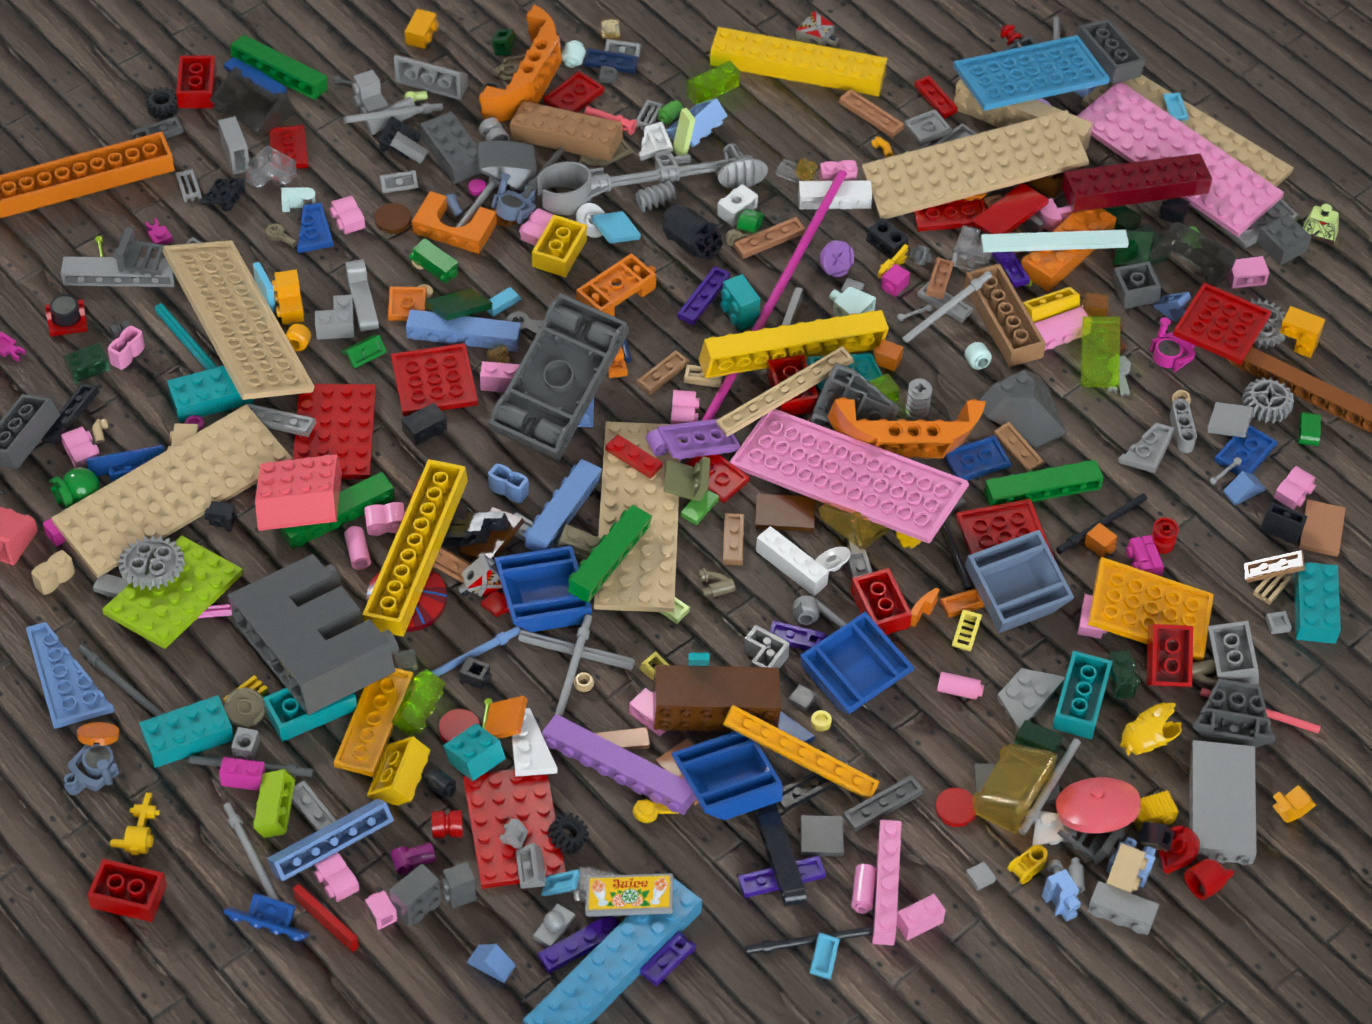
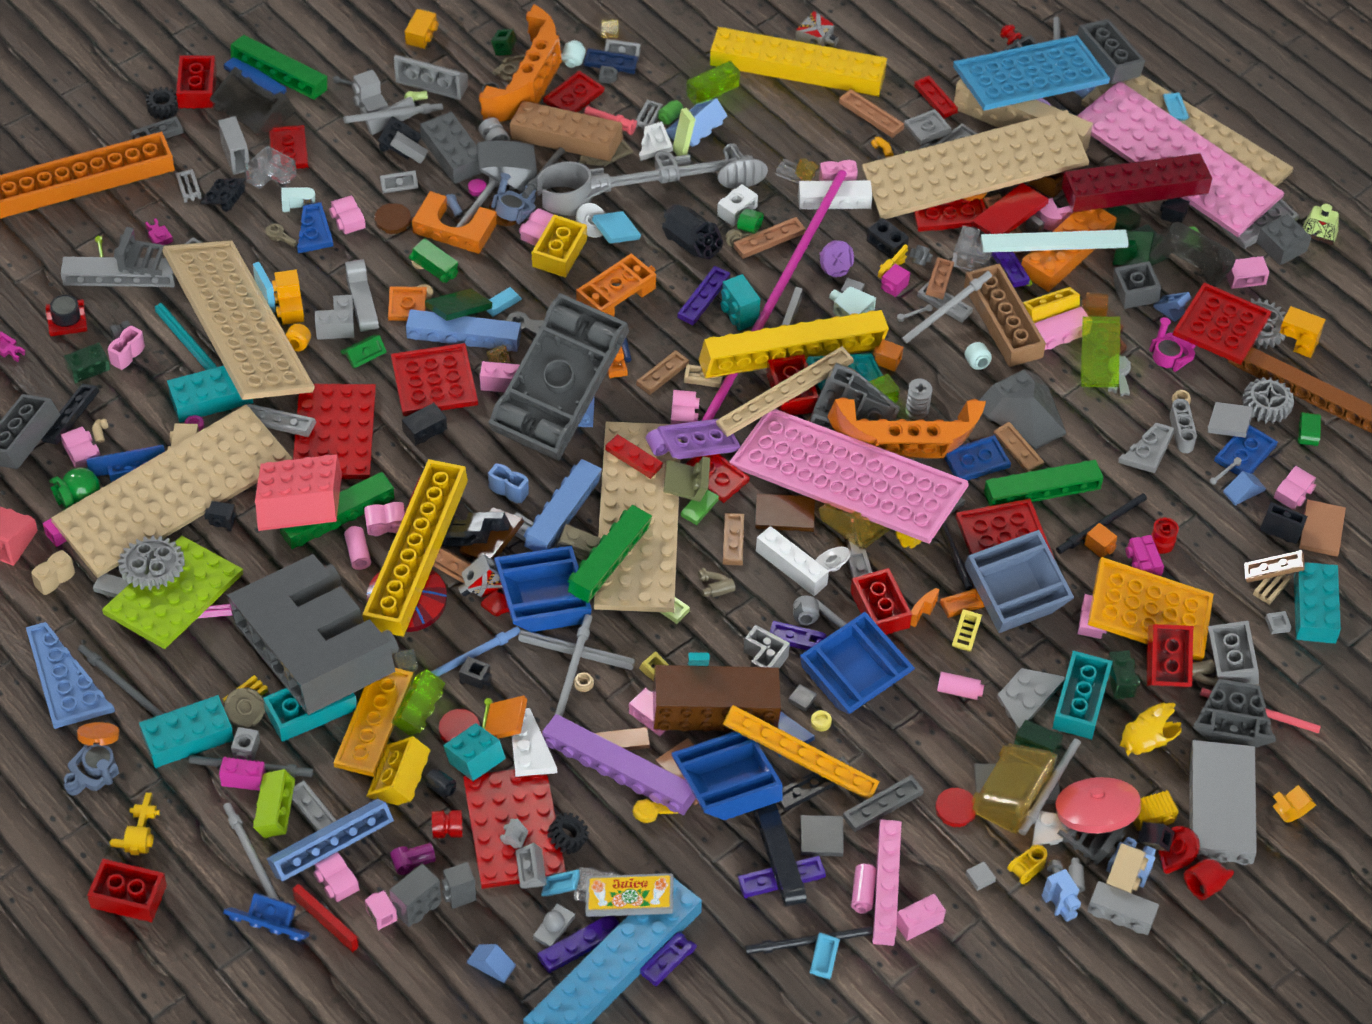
(654, 195): light grey piece -> none

